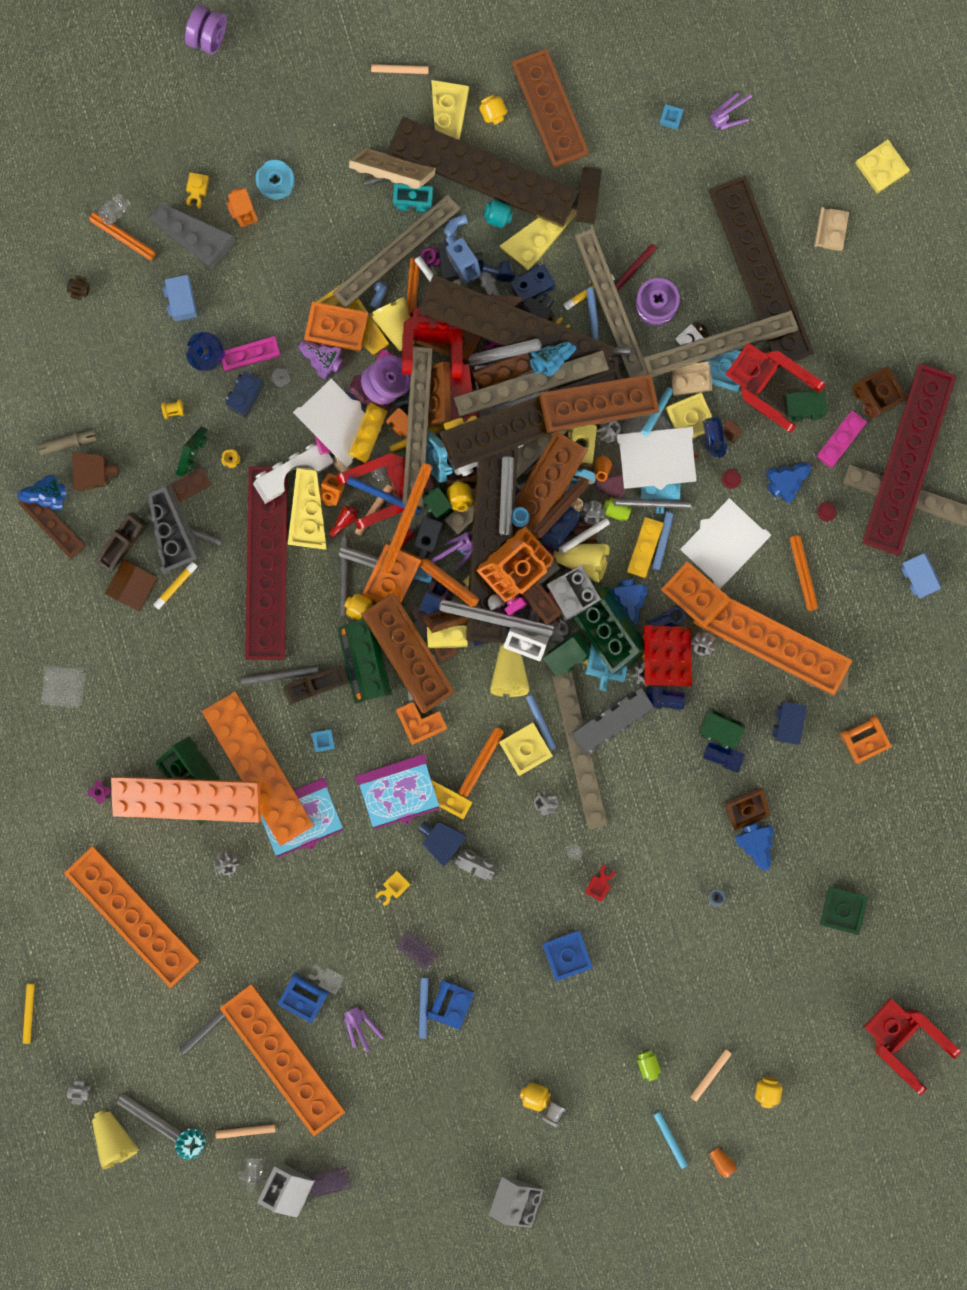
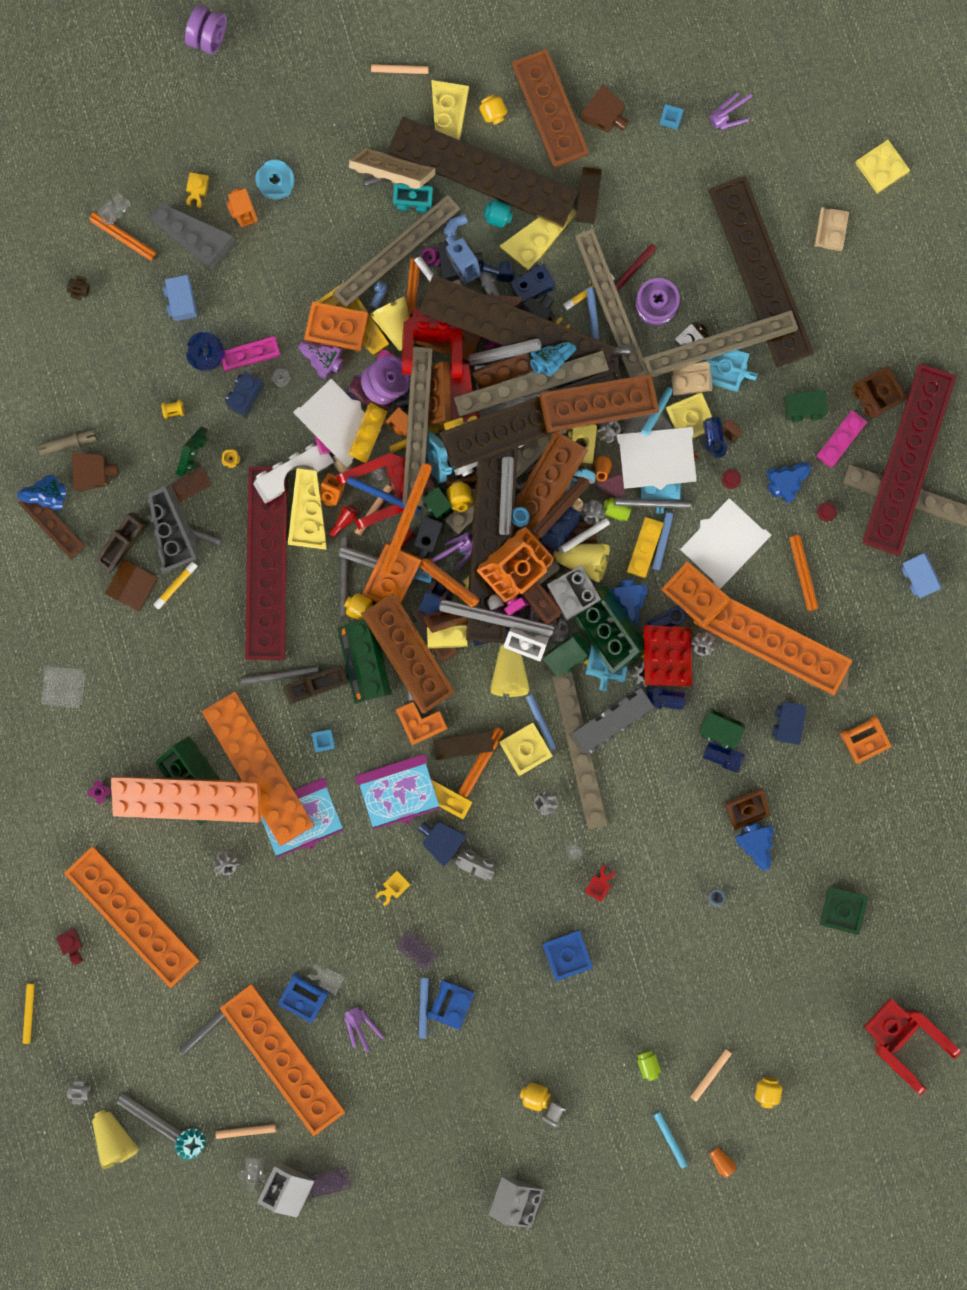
(70, 943): none -> dark red plate
(464, 746): none -> dark brown slope
(604, 111): none -> reddish brown torso
(754, 370): red plate -> none

